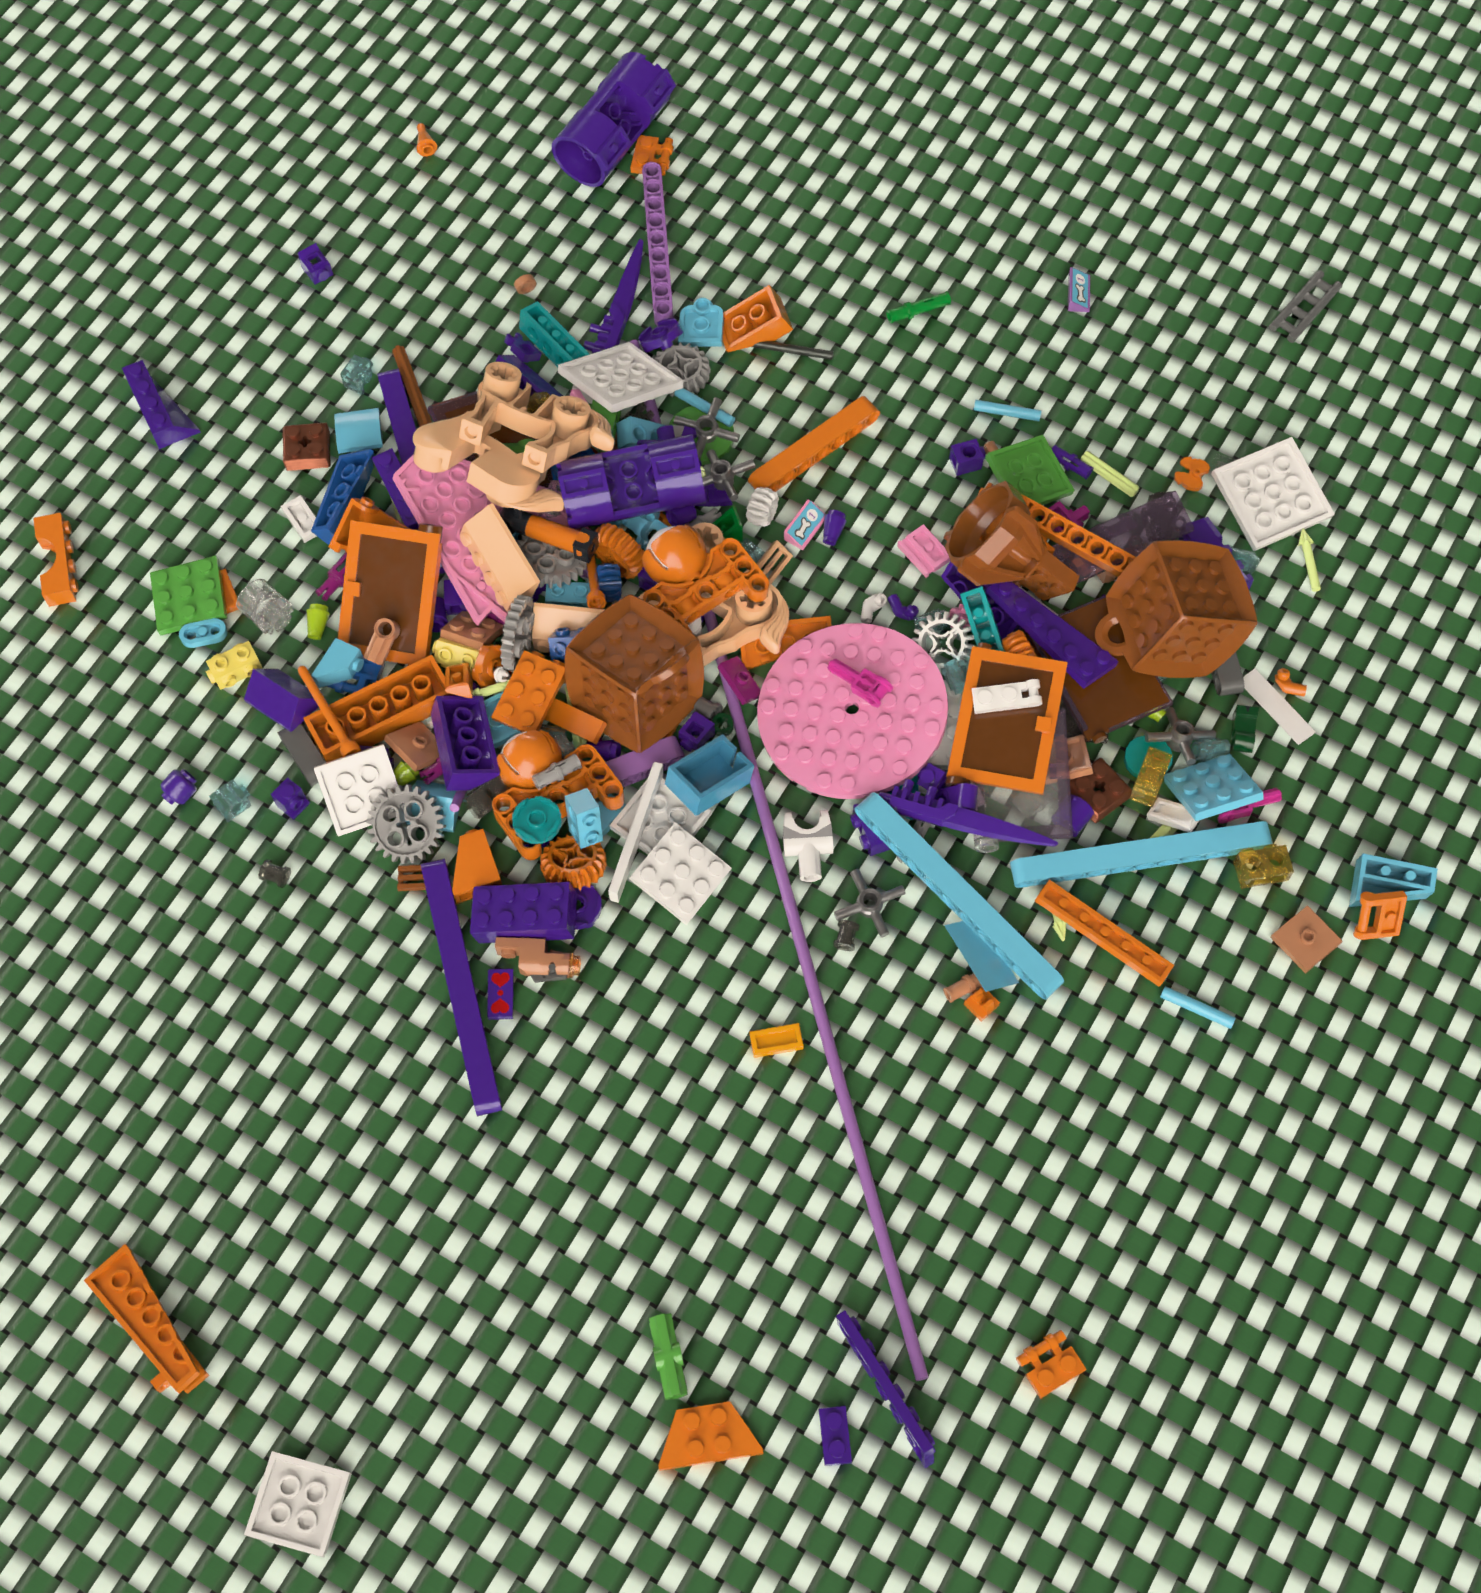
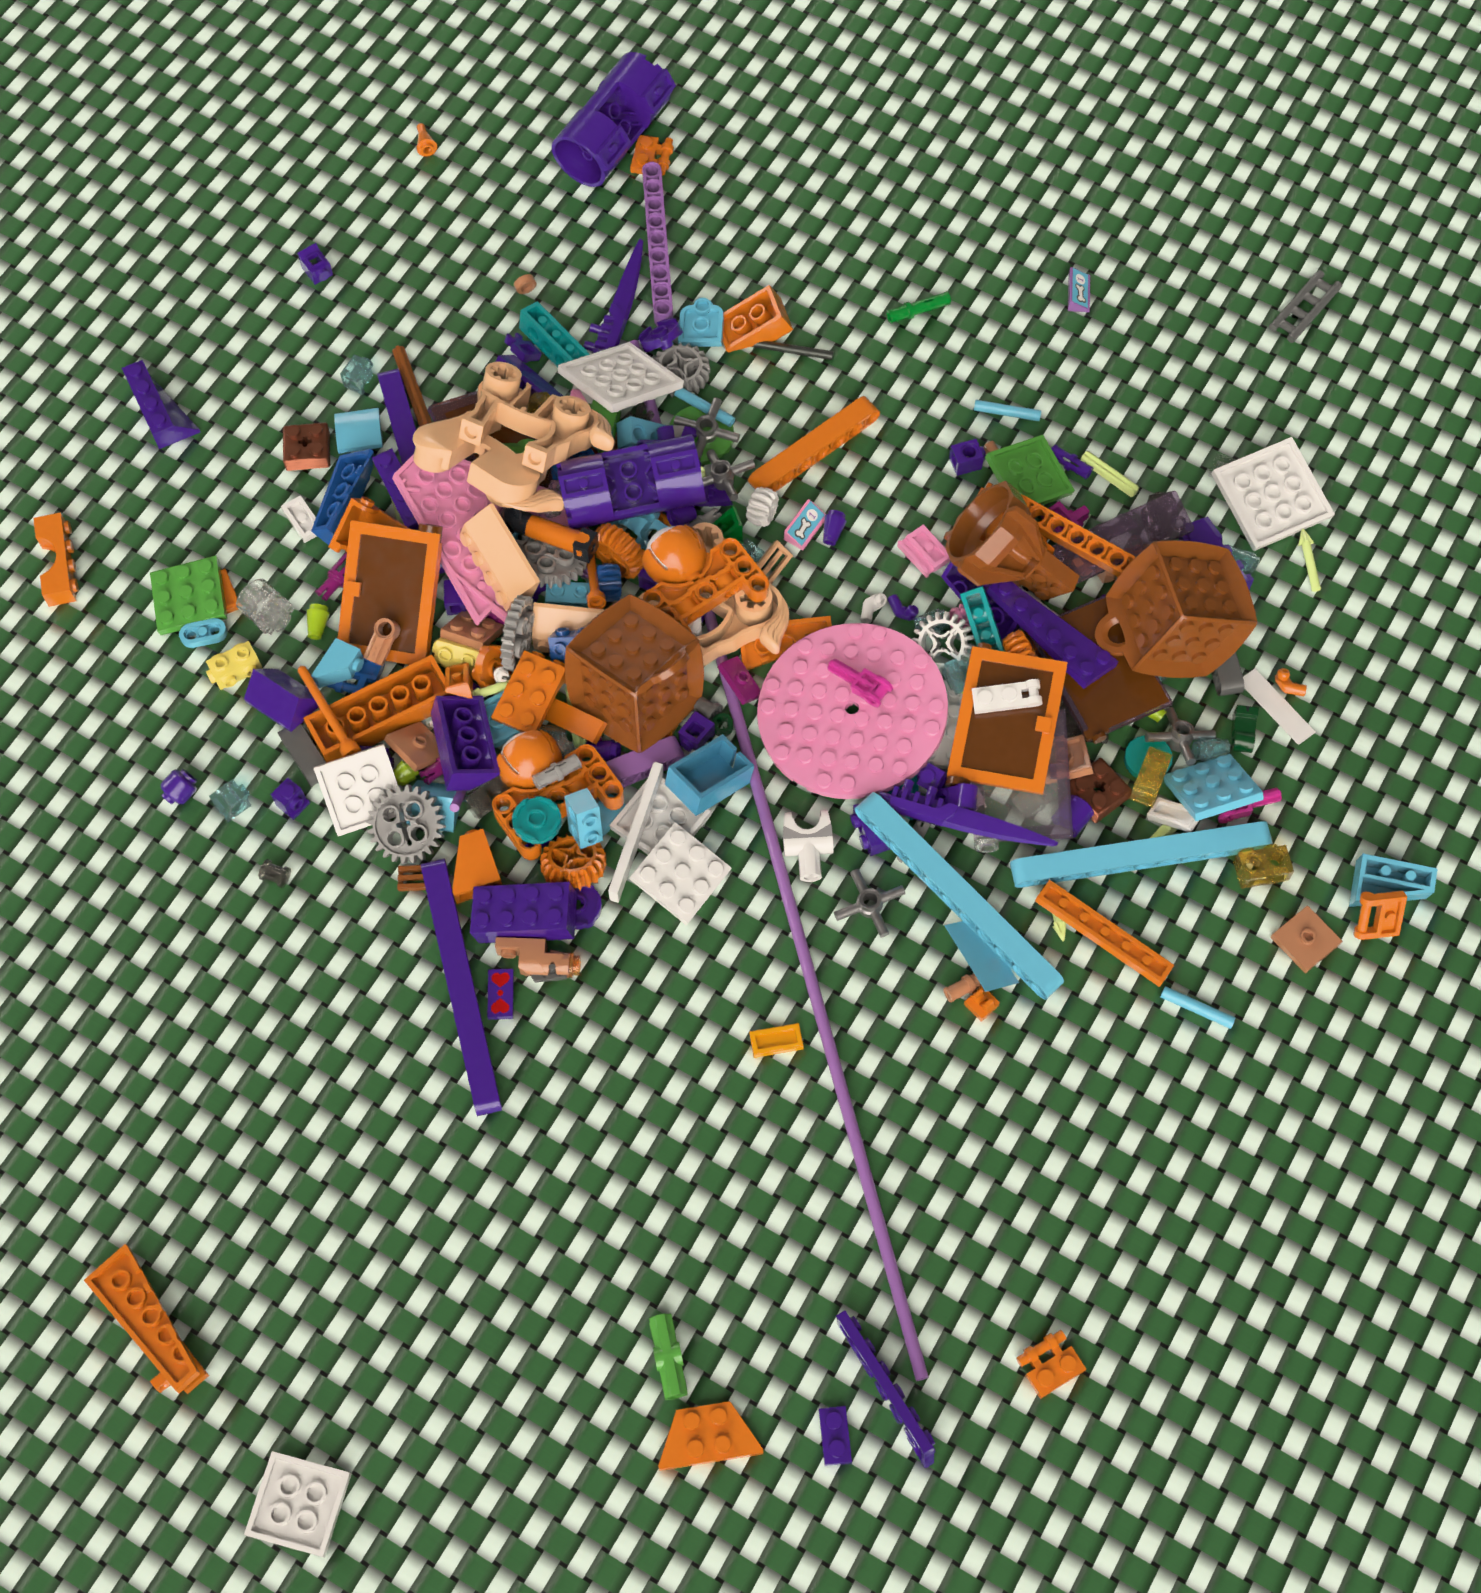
(440, 615): dark purple cone -> none
(846, 935): clear smoke bush -> none
(1192, 480): orange piece -> none

